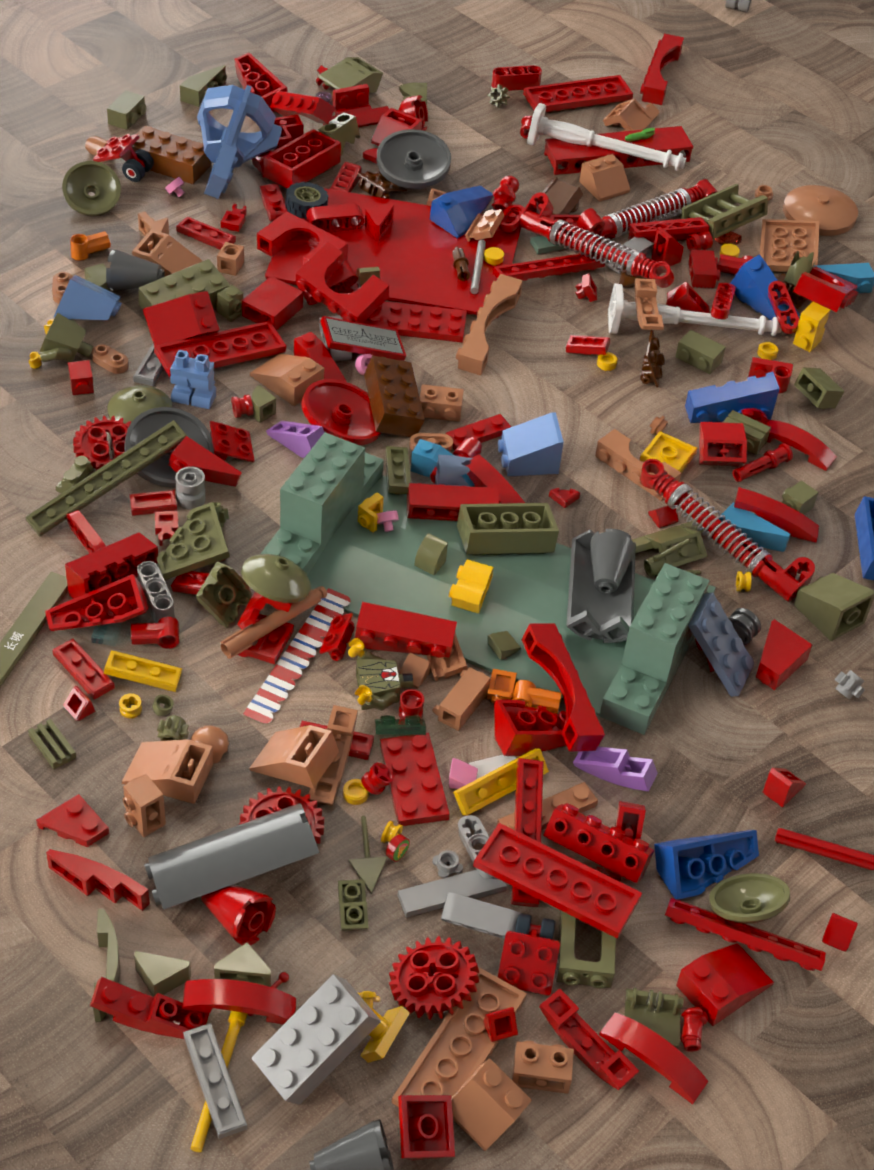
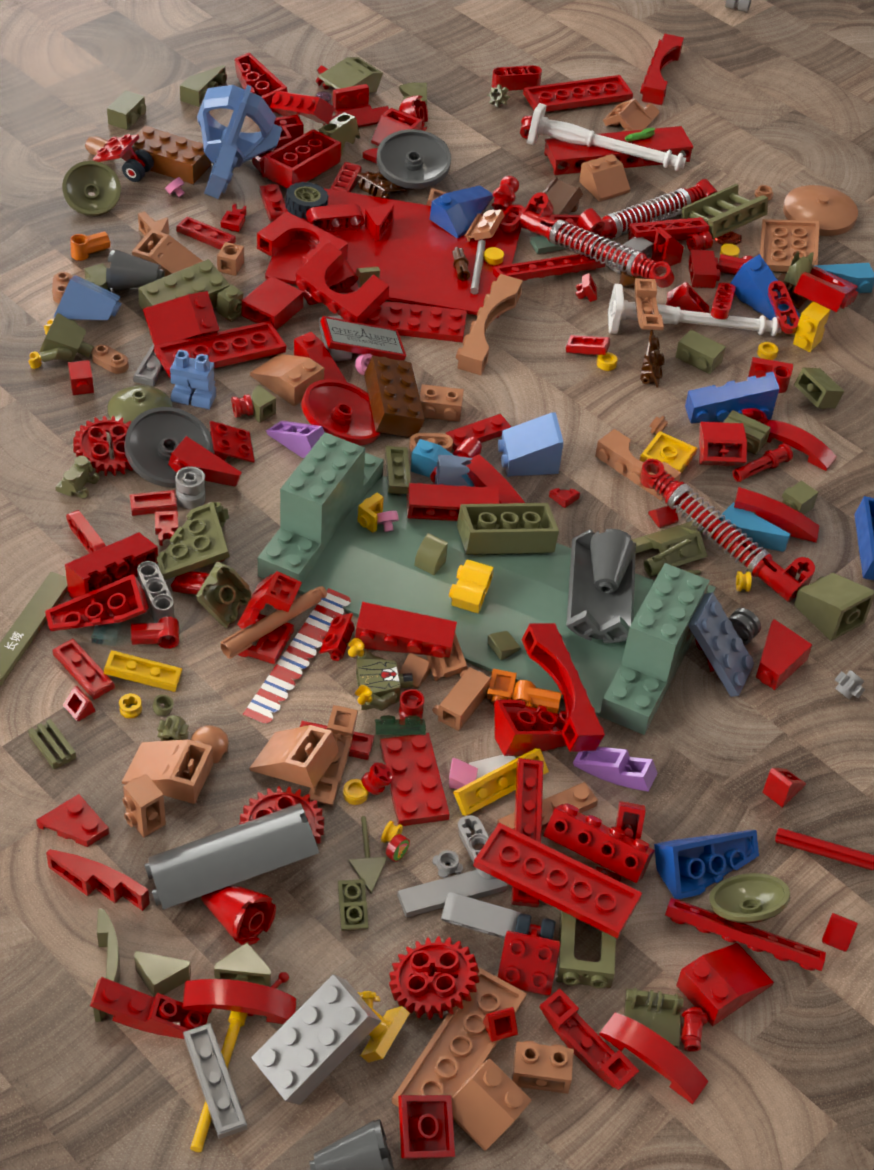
(106, 478): olive tile -> none
(276, 578): olive dish -> none

